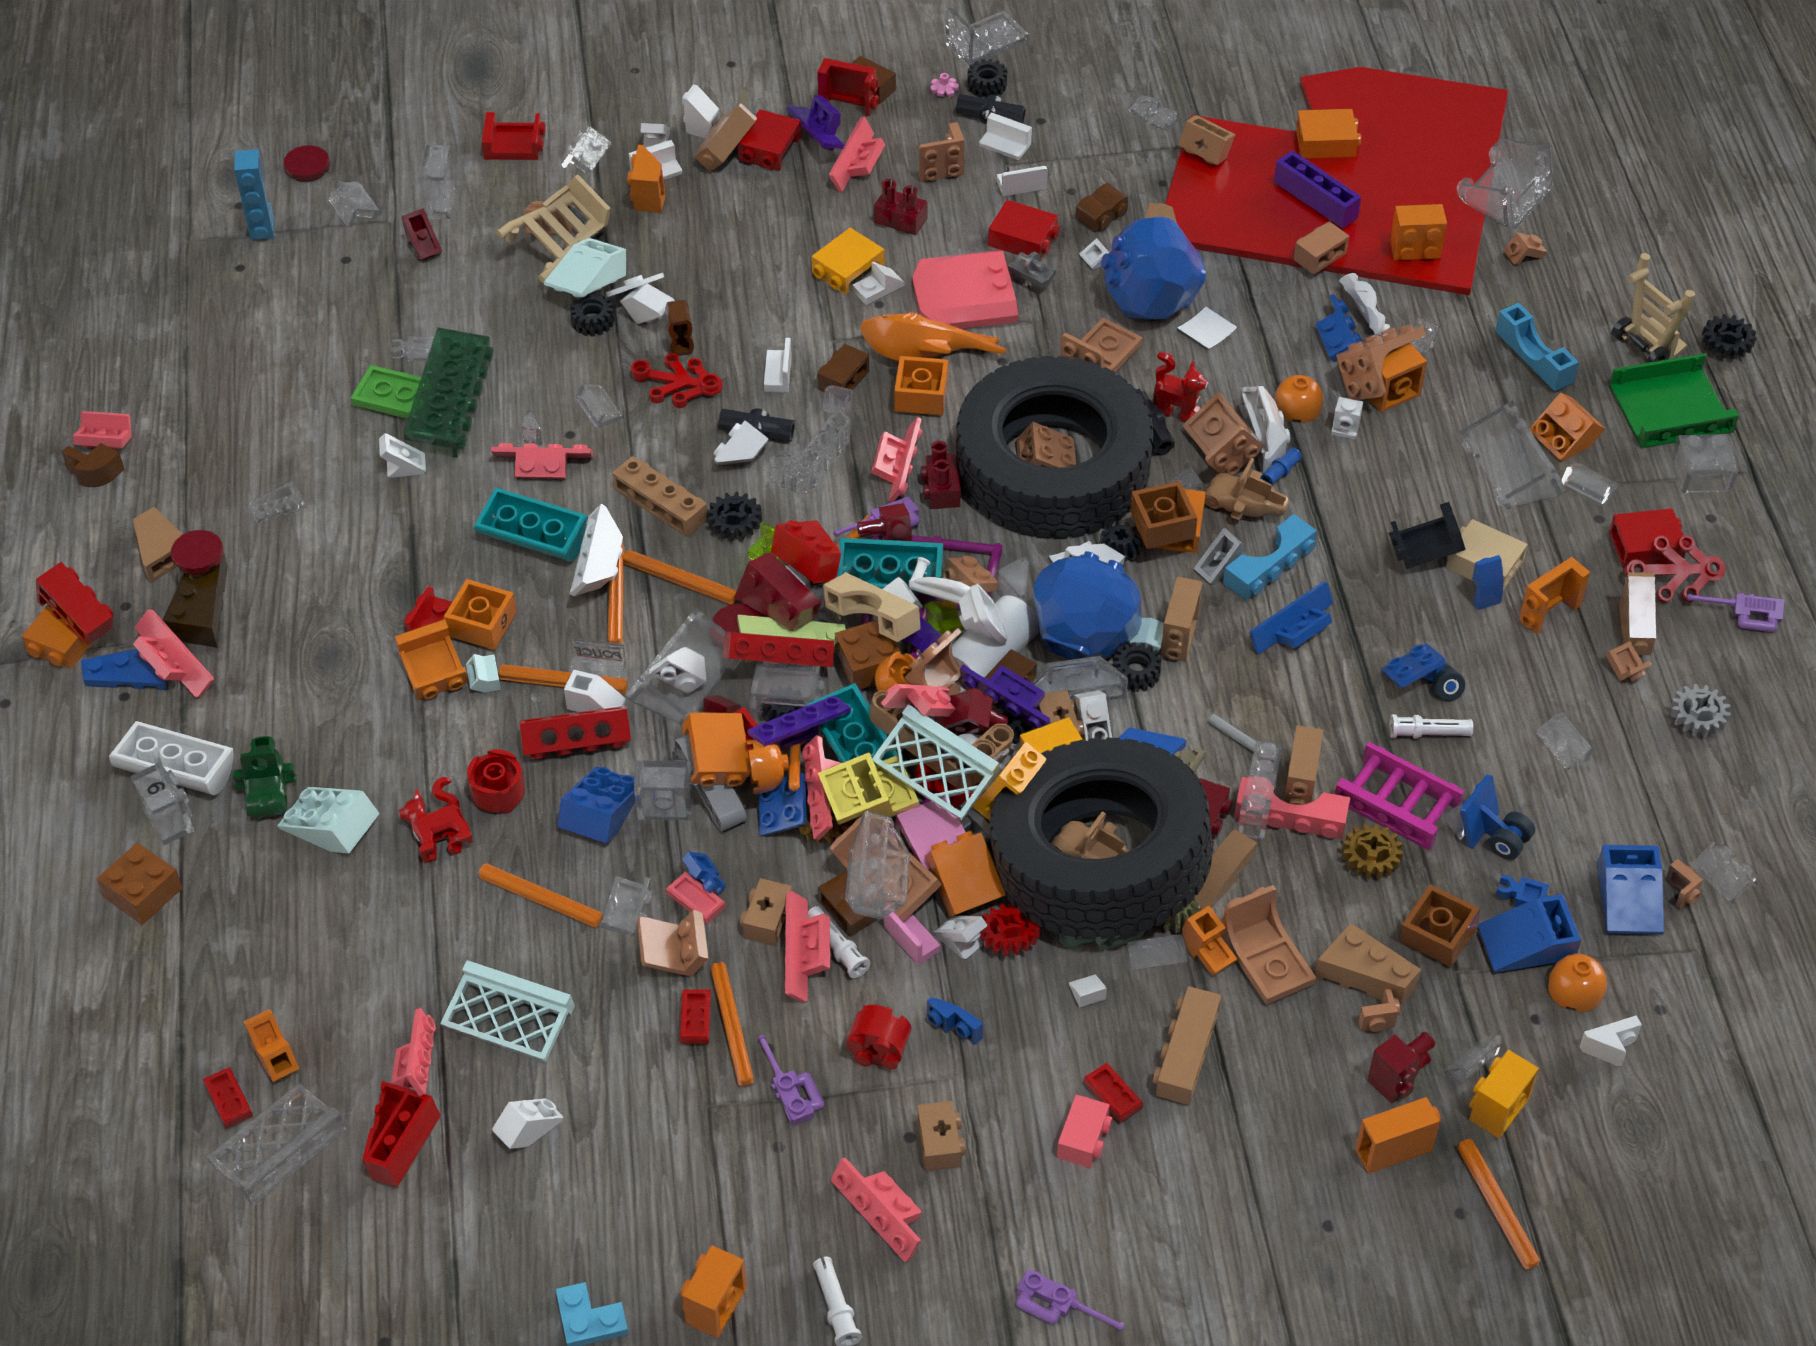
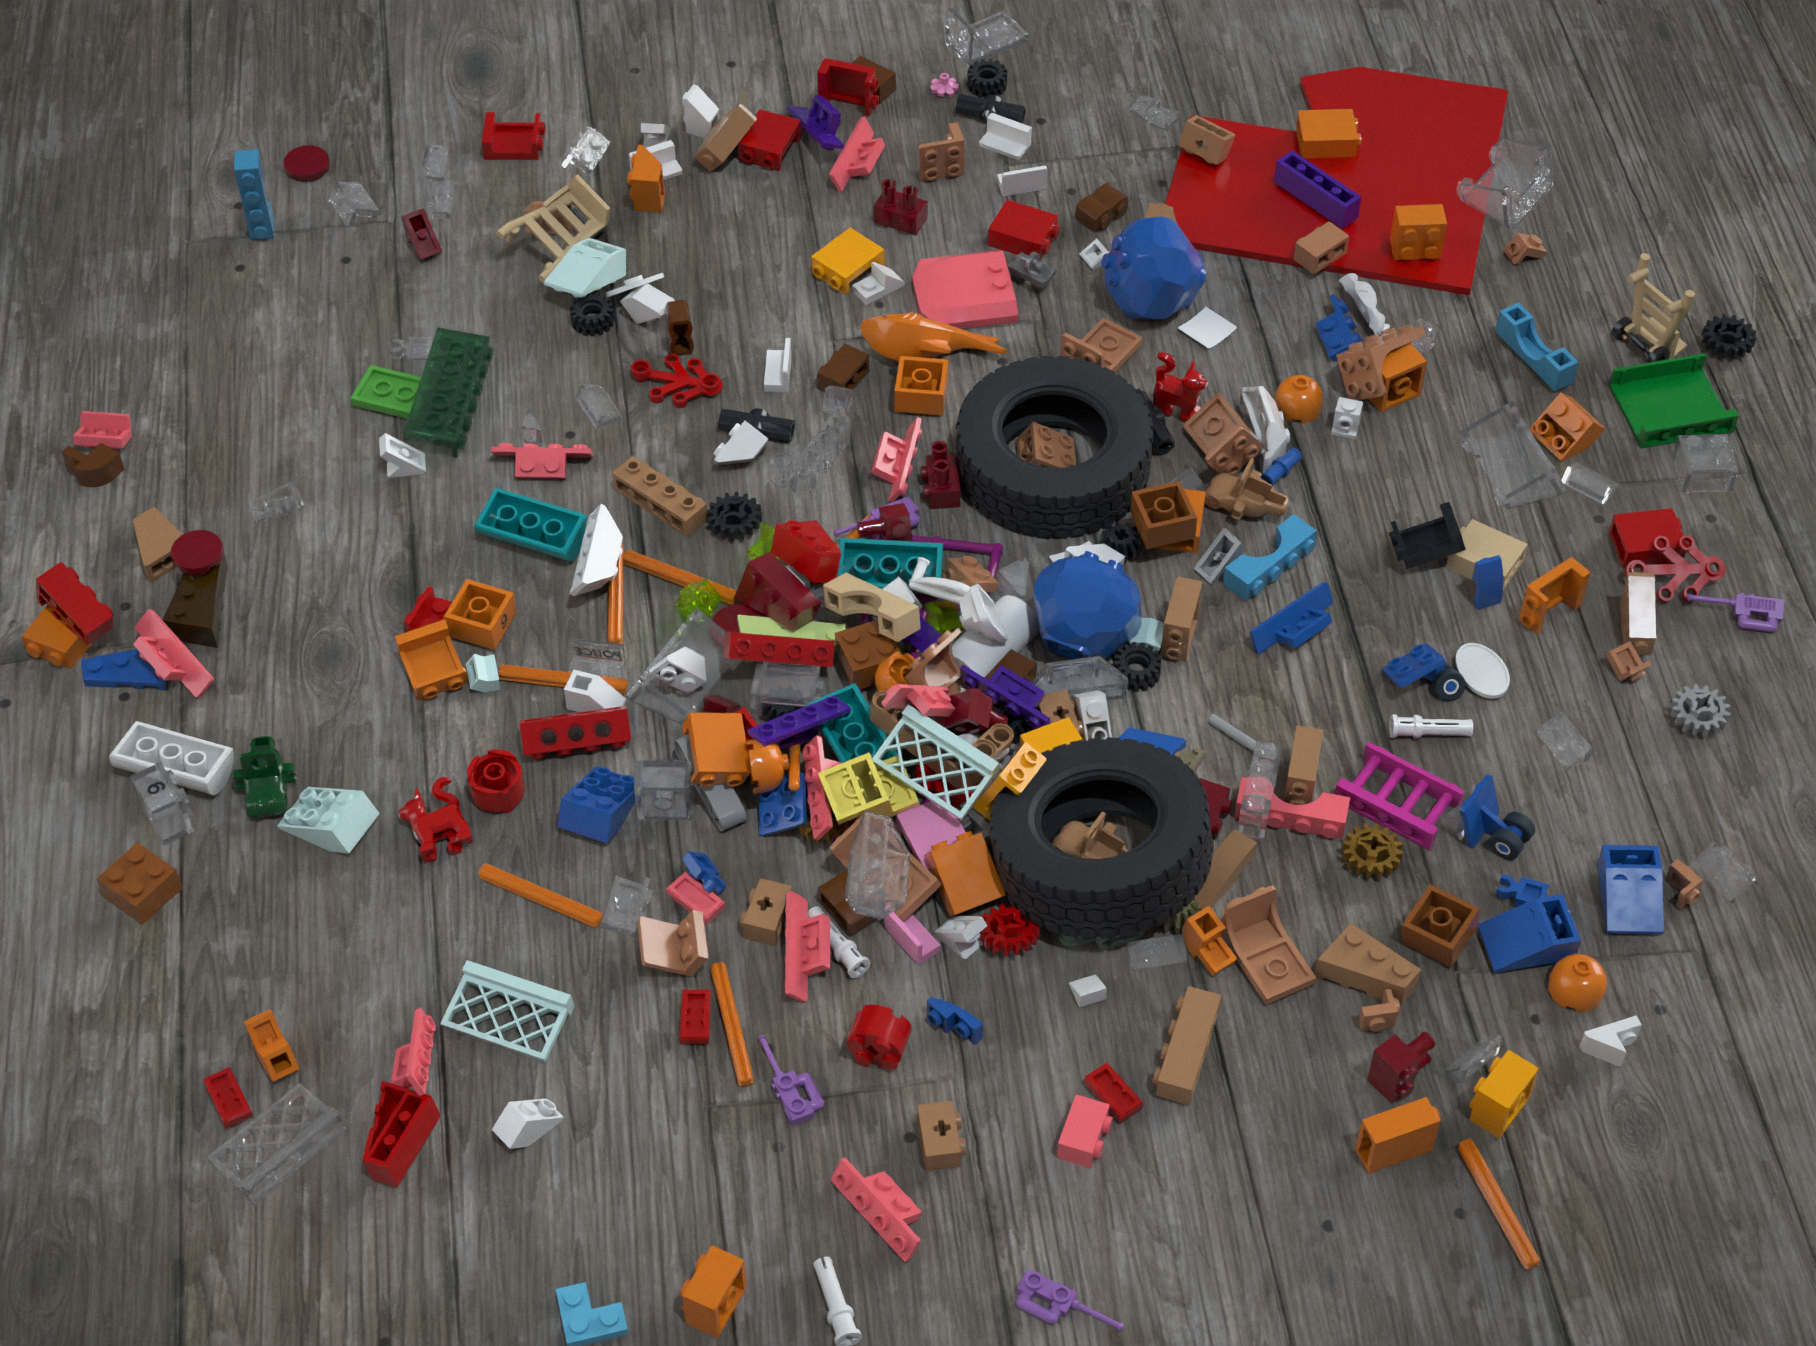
(700, 596): none -> clear neon green brick
(1482, 670): none -> white piece

